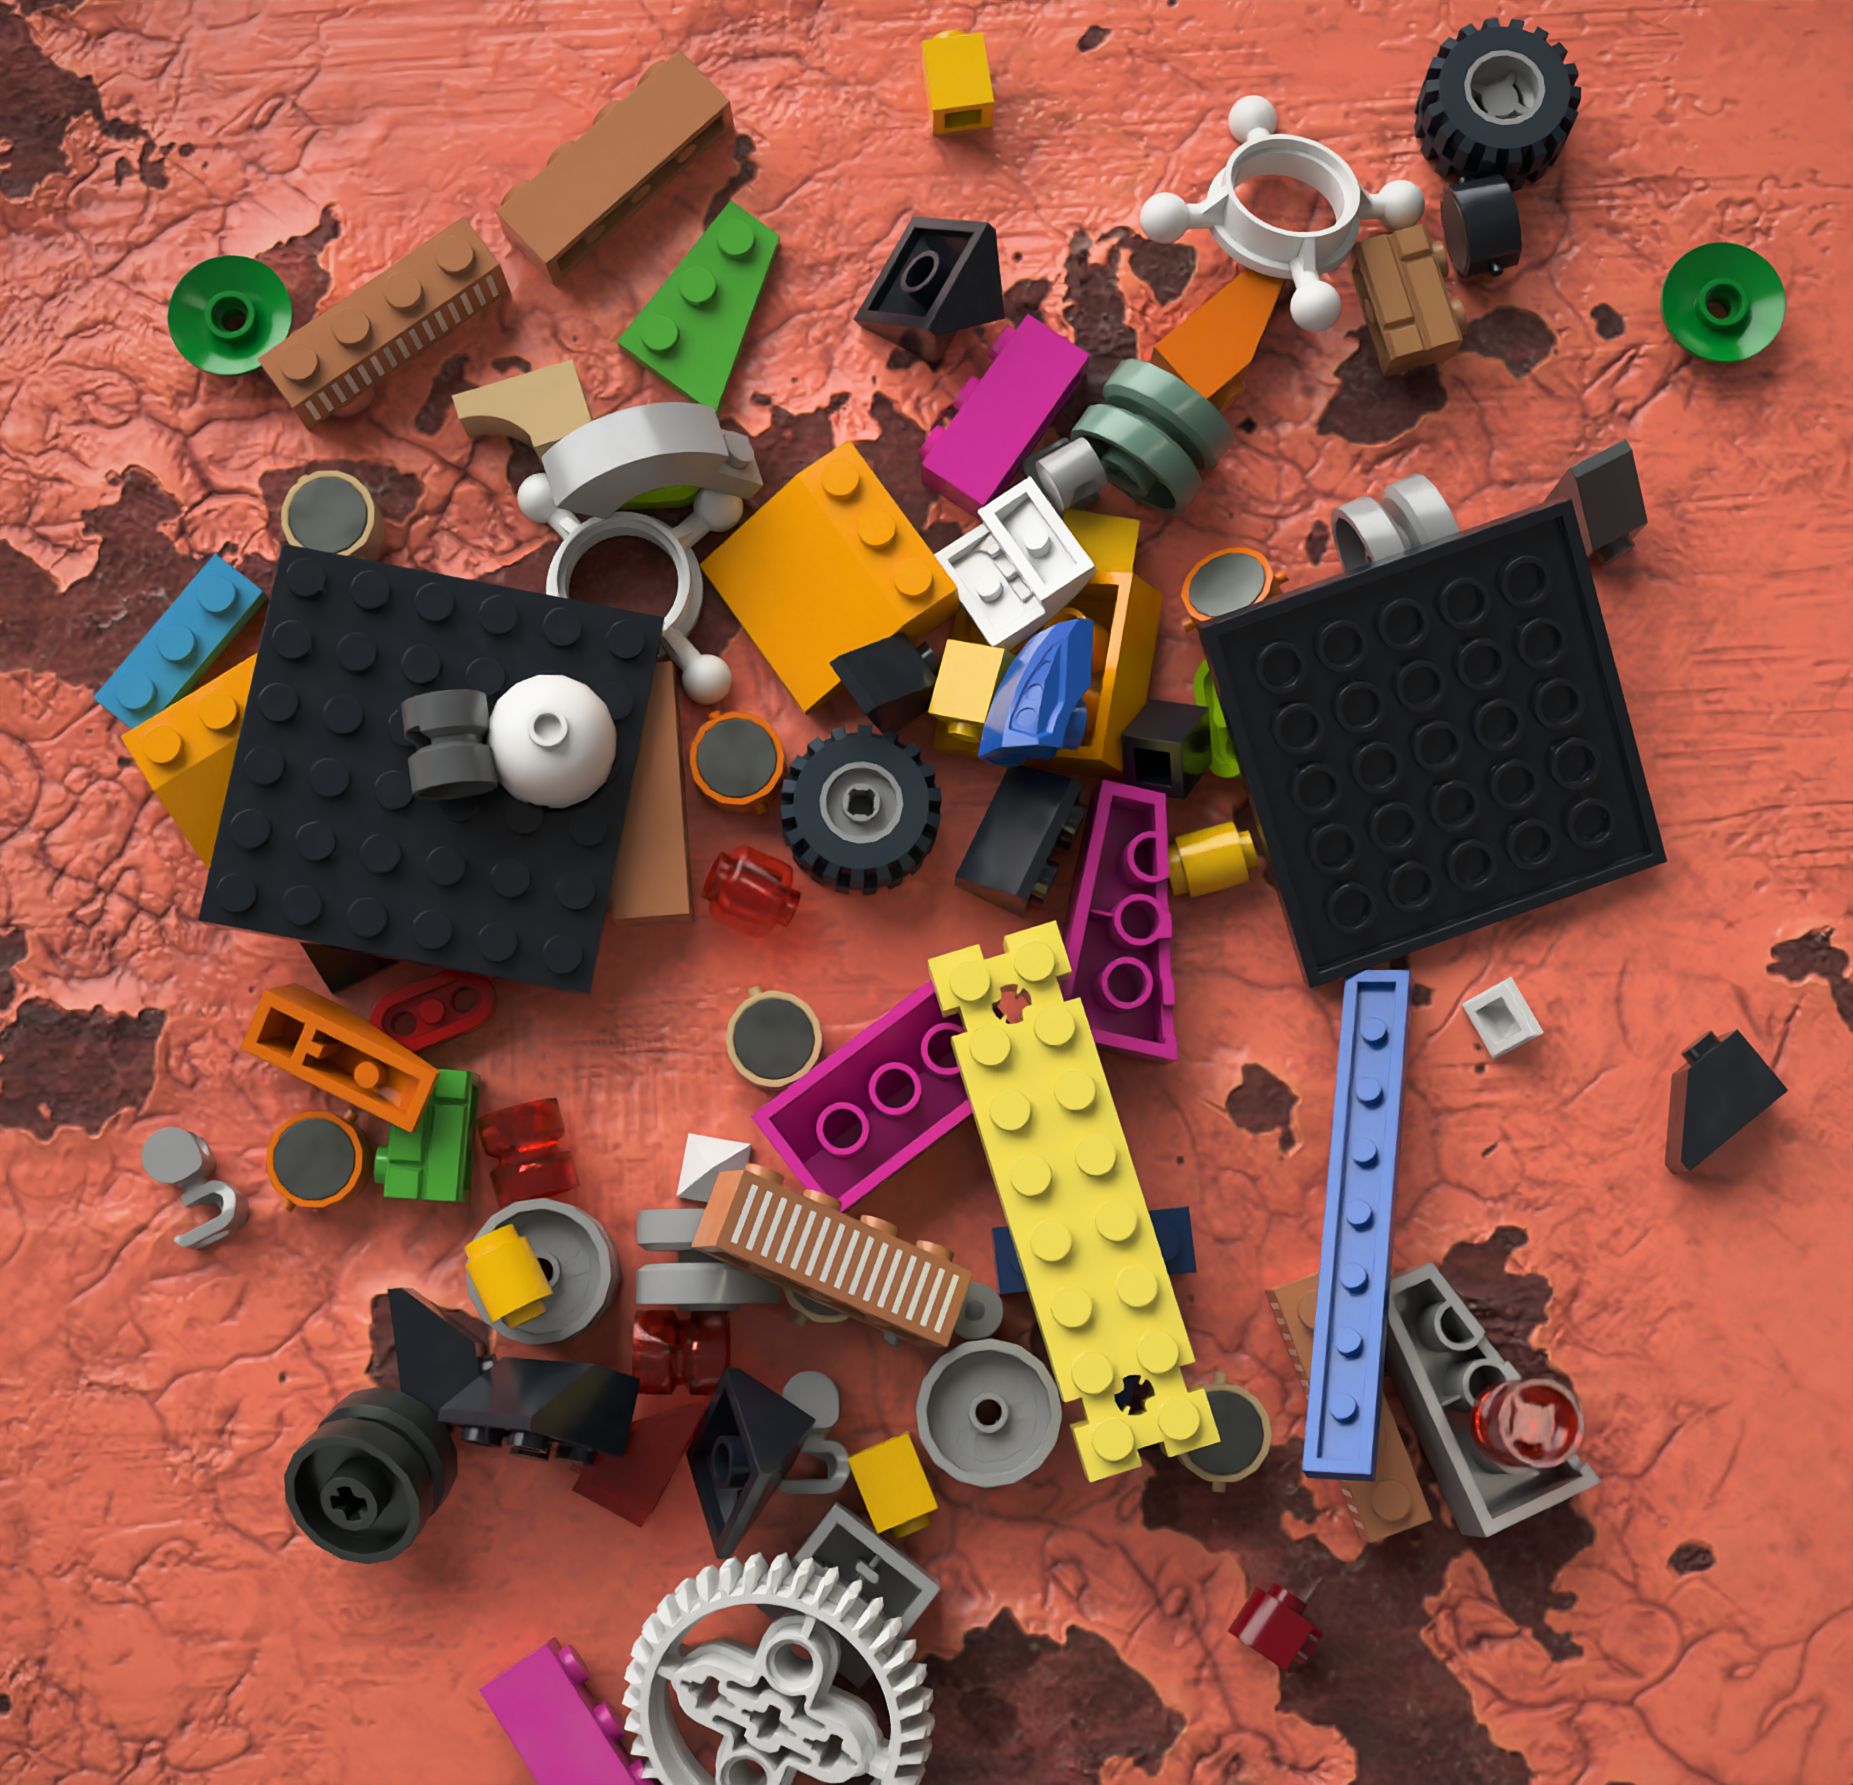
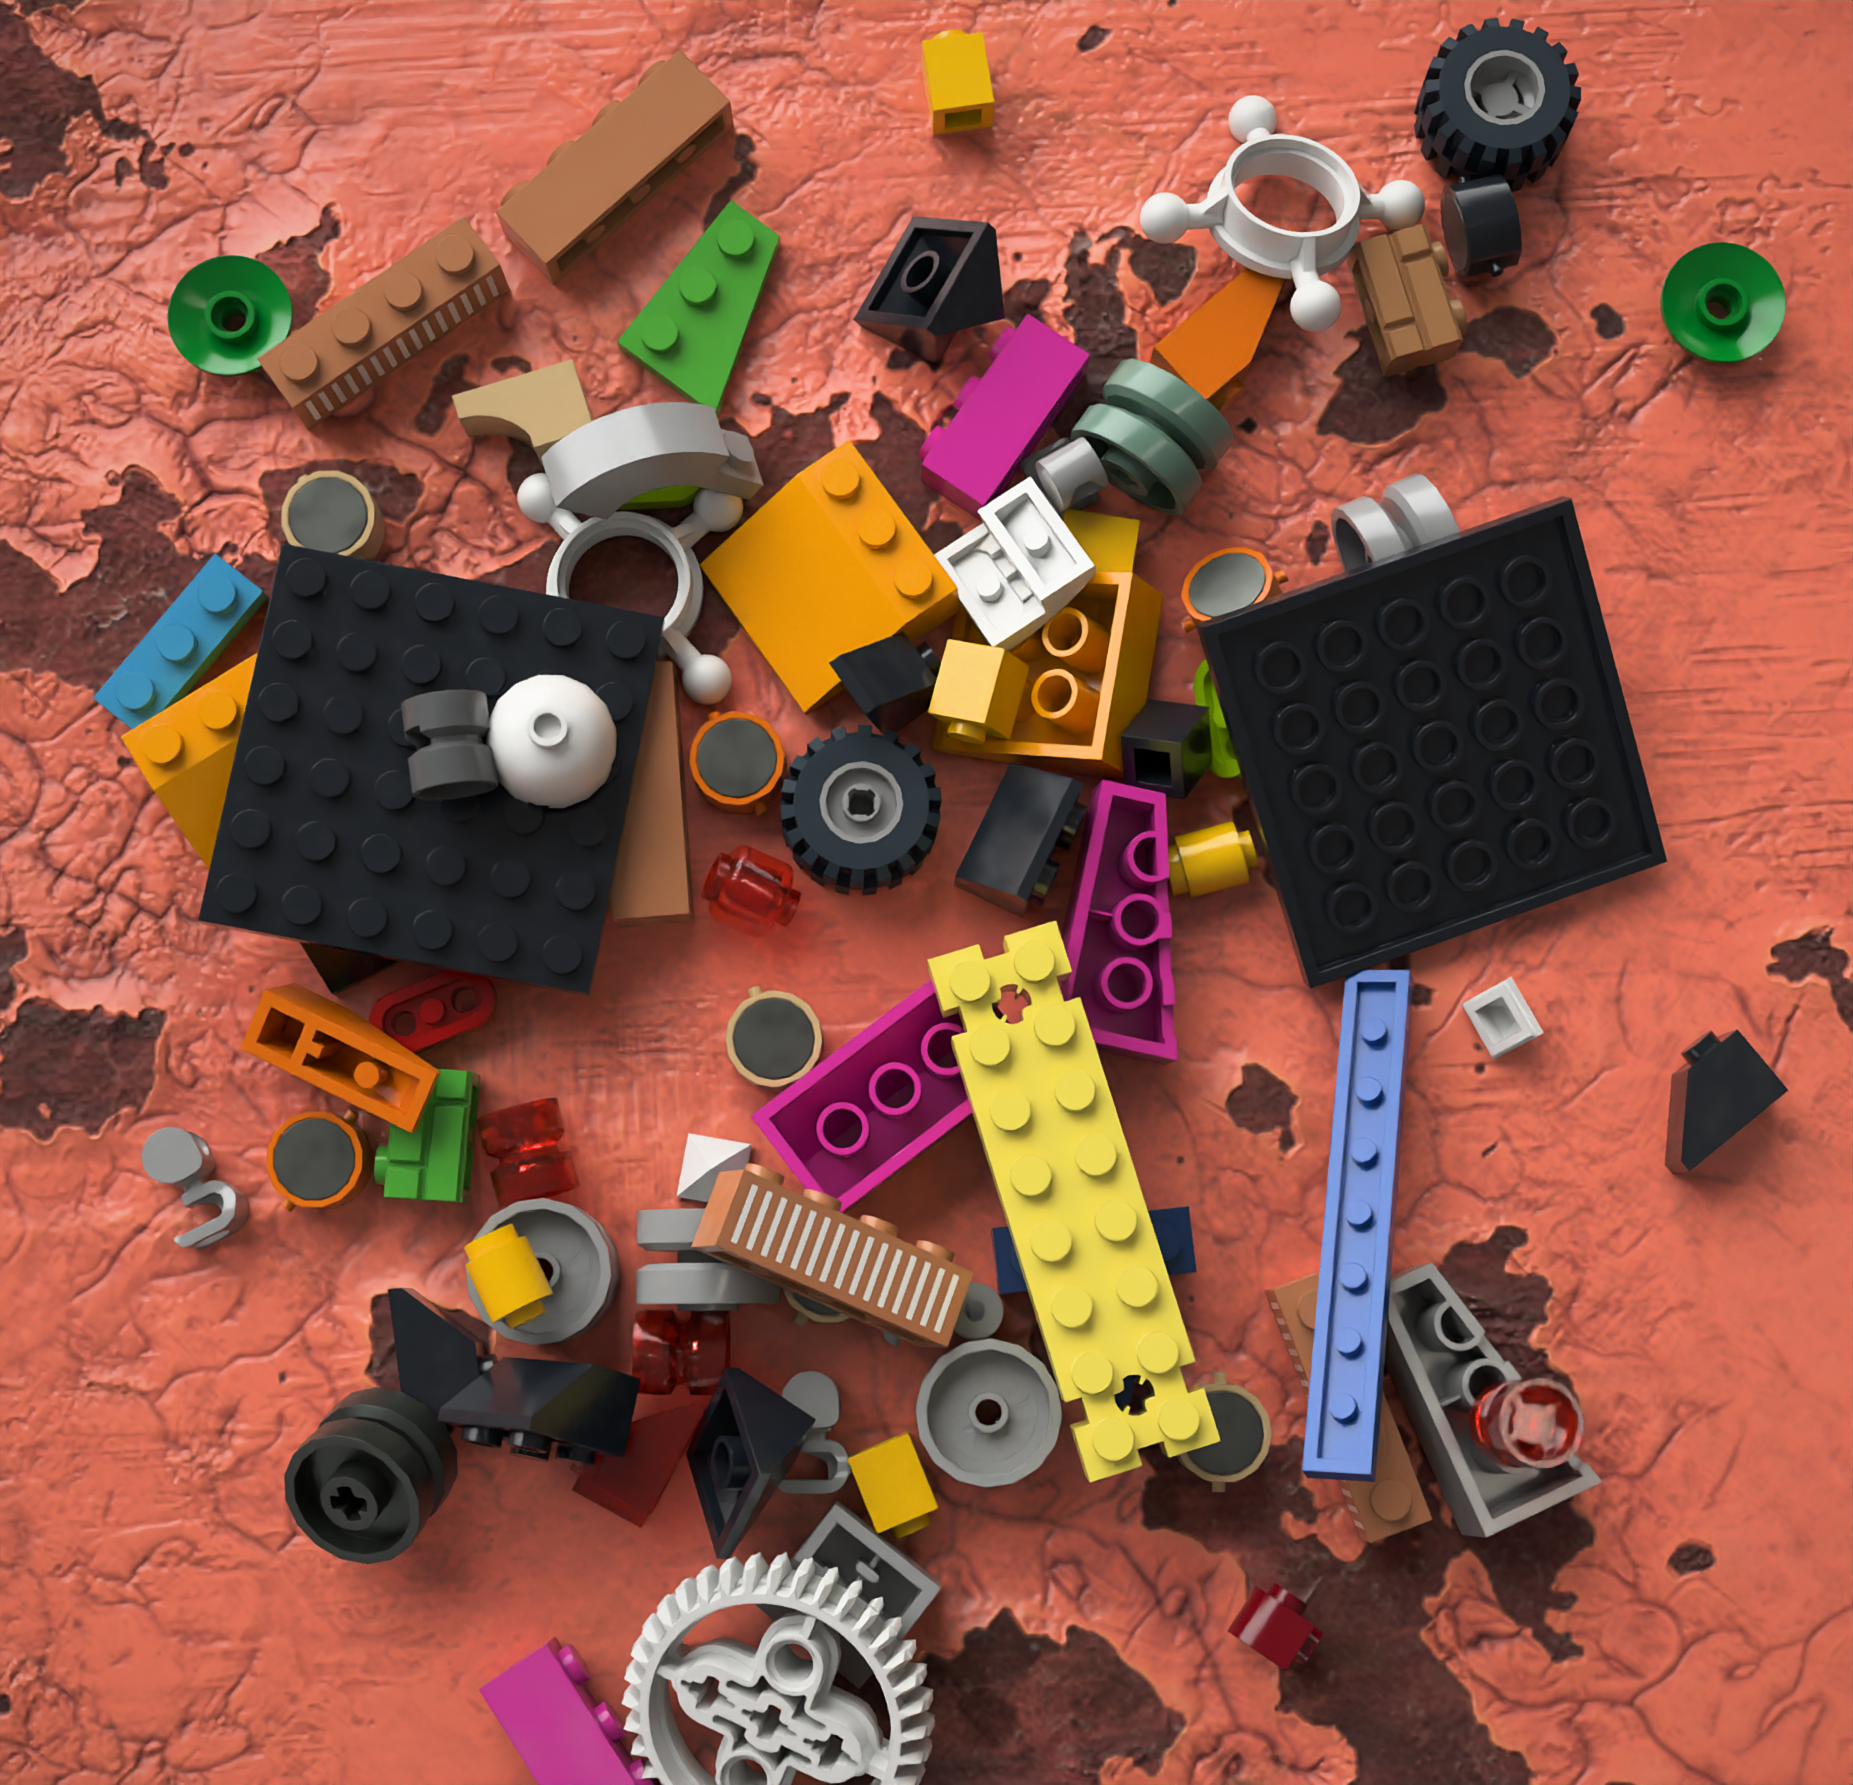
(1040, 697): blue slope -> none
(1605, 501): dark grey slope -> none

